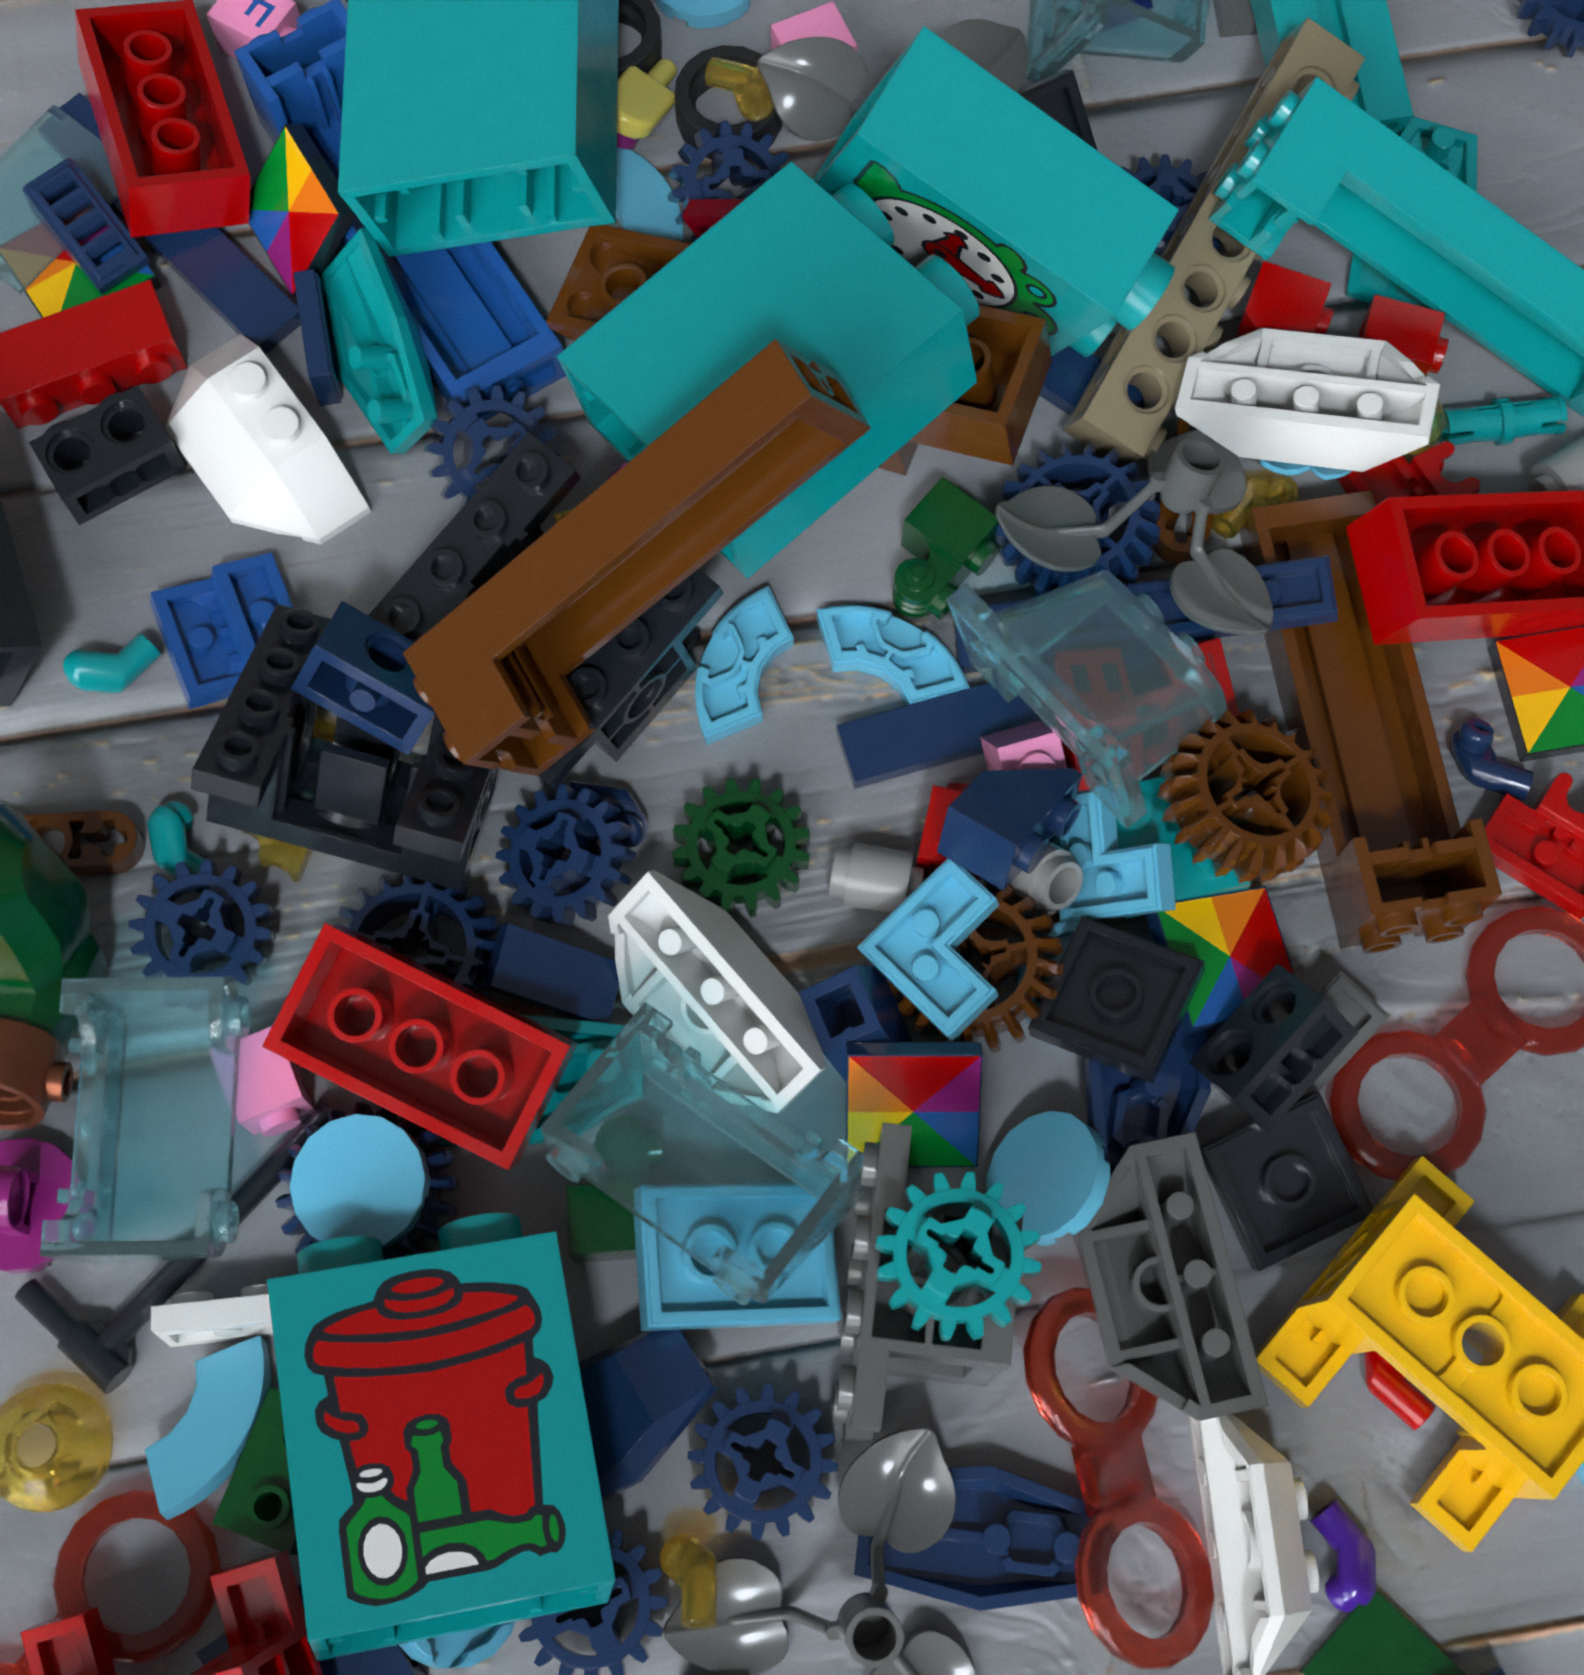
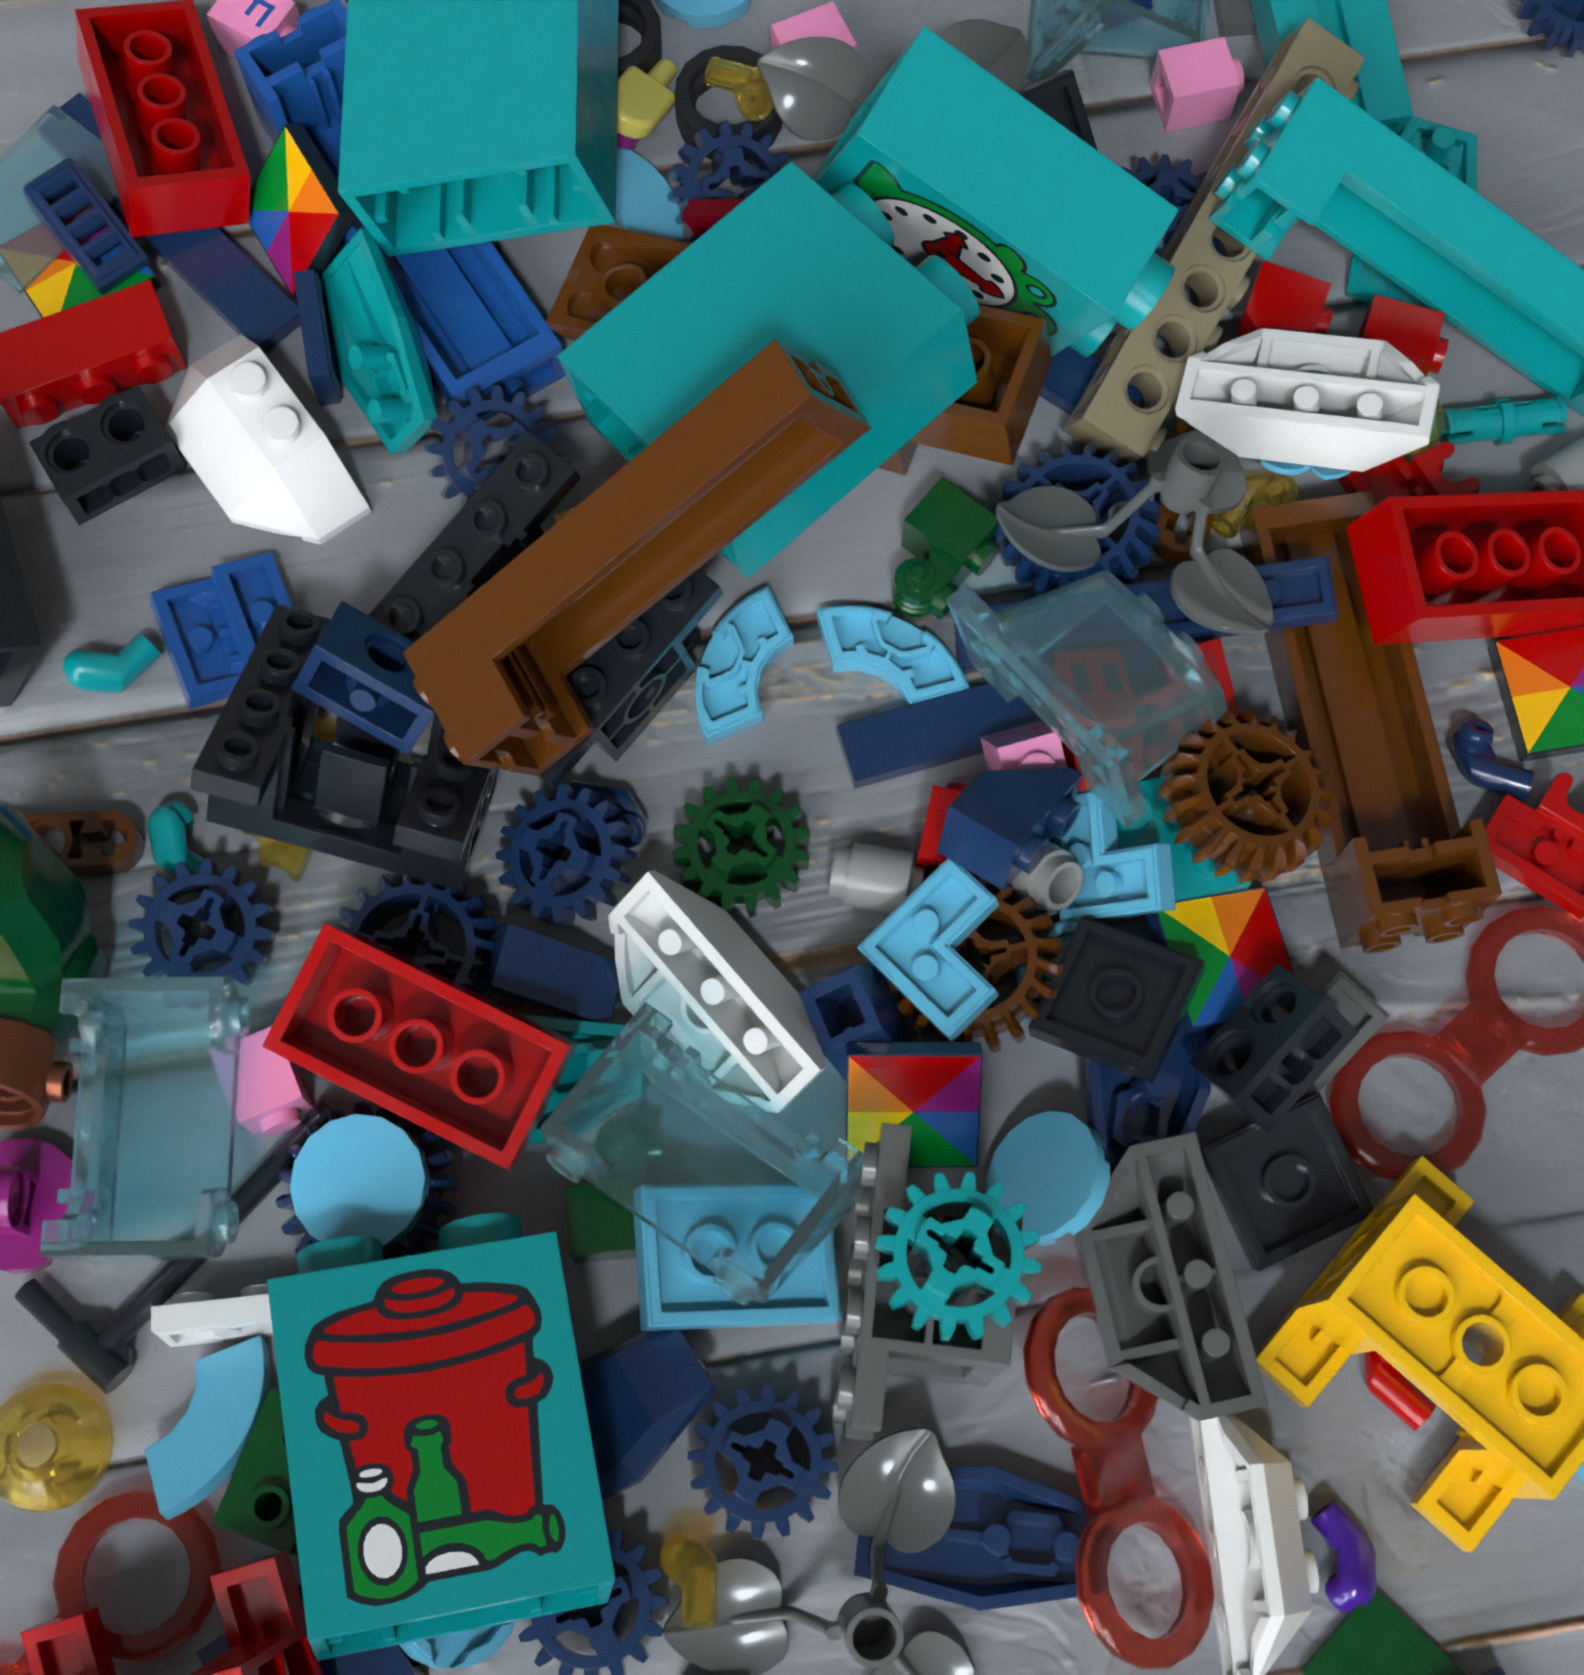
(1196, 84): none -> bright pink brick

